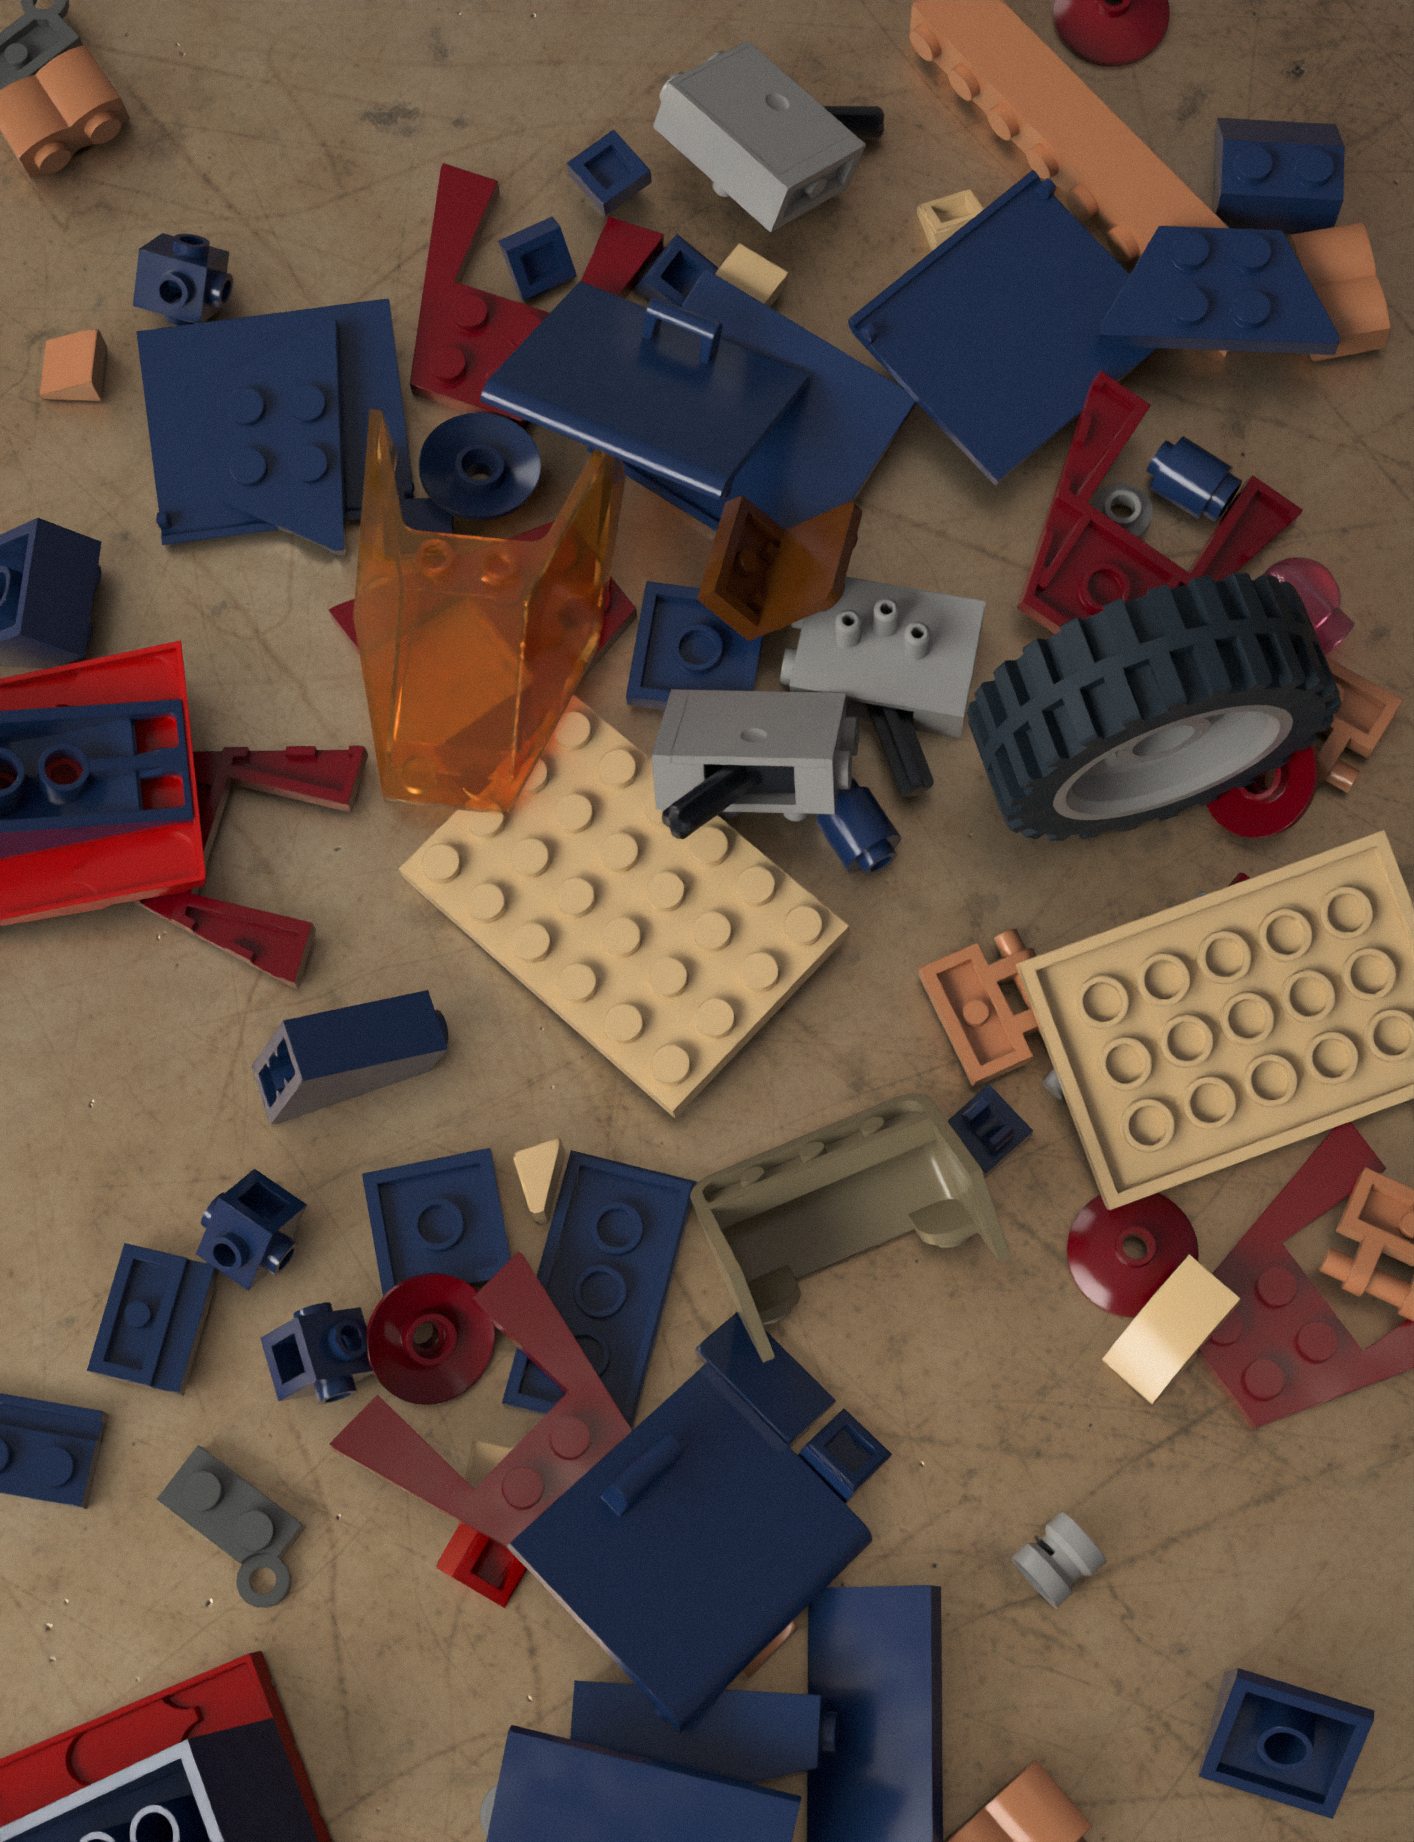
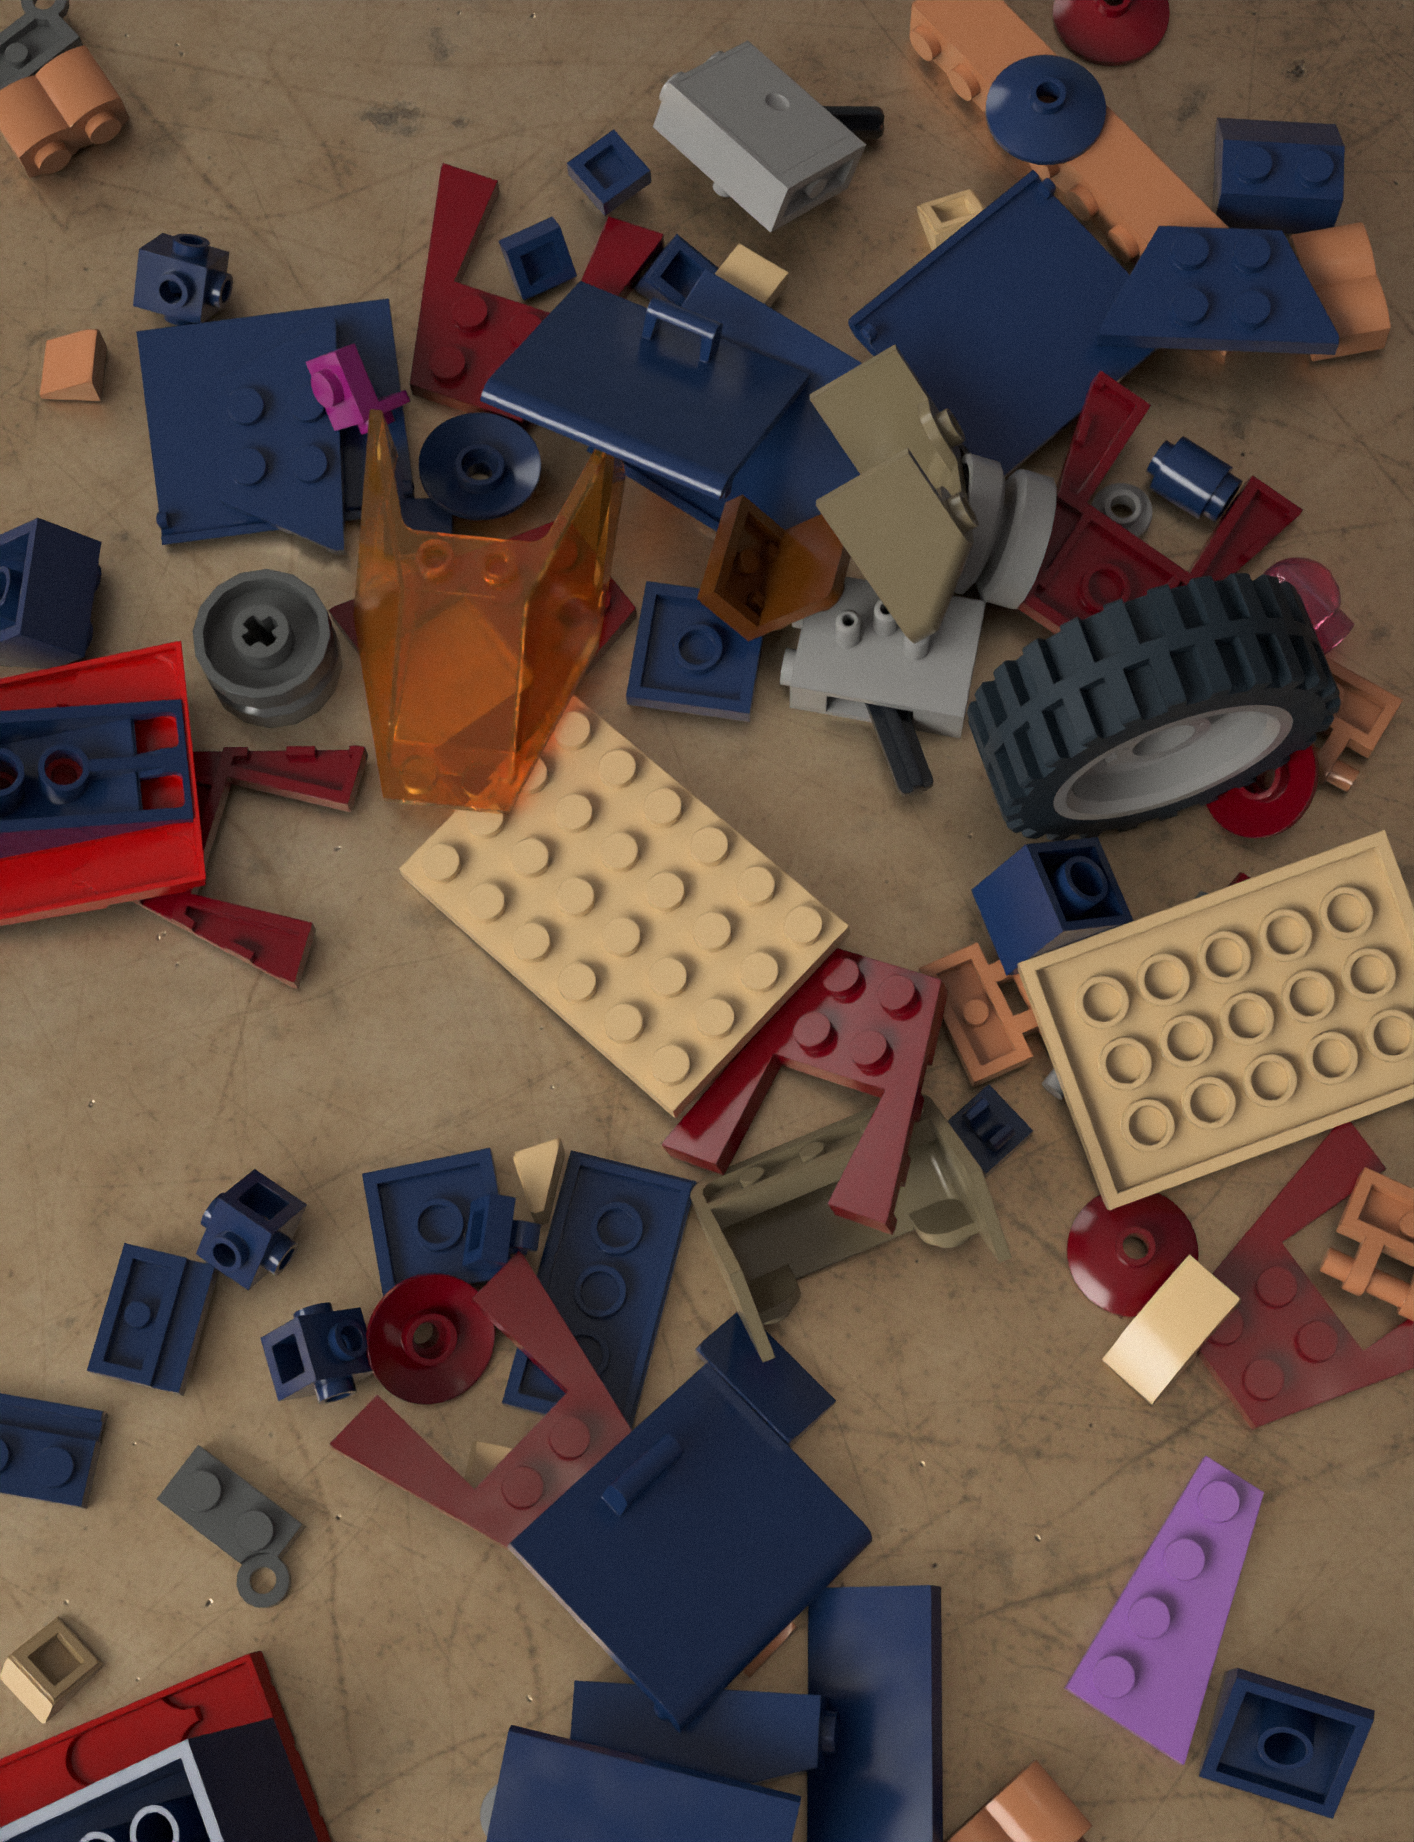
(49, 1669): none -> tan slope
(268, 648): none -> dark grey wheel
(346, 390): none -> magenta bracket
(348, 1053): dark blue slope -> none
(481, 1565): red slope -> none
(495, 1233): none -> dark blue tile
(751, 755): light grey piece -> none
(844, 1455): dark blue slope -> none
(848, 1025): none -> dark red wing
(860, 831): dark blue brick -> none
(909, 506): none -> dark tan windscreen
(1011, 532): none -> light grey wheel
(1041, 130): none -> dark blue dish
(1049, 899): none -> dark blue head
(1058, 1559): light grey wheel -> none
(1167, 1625): none -> medium lavender wing

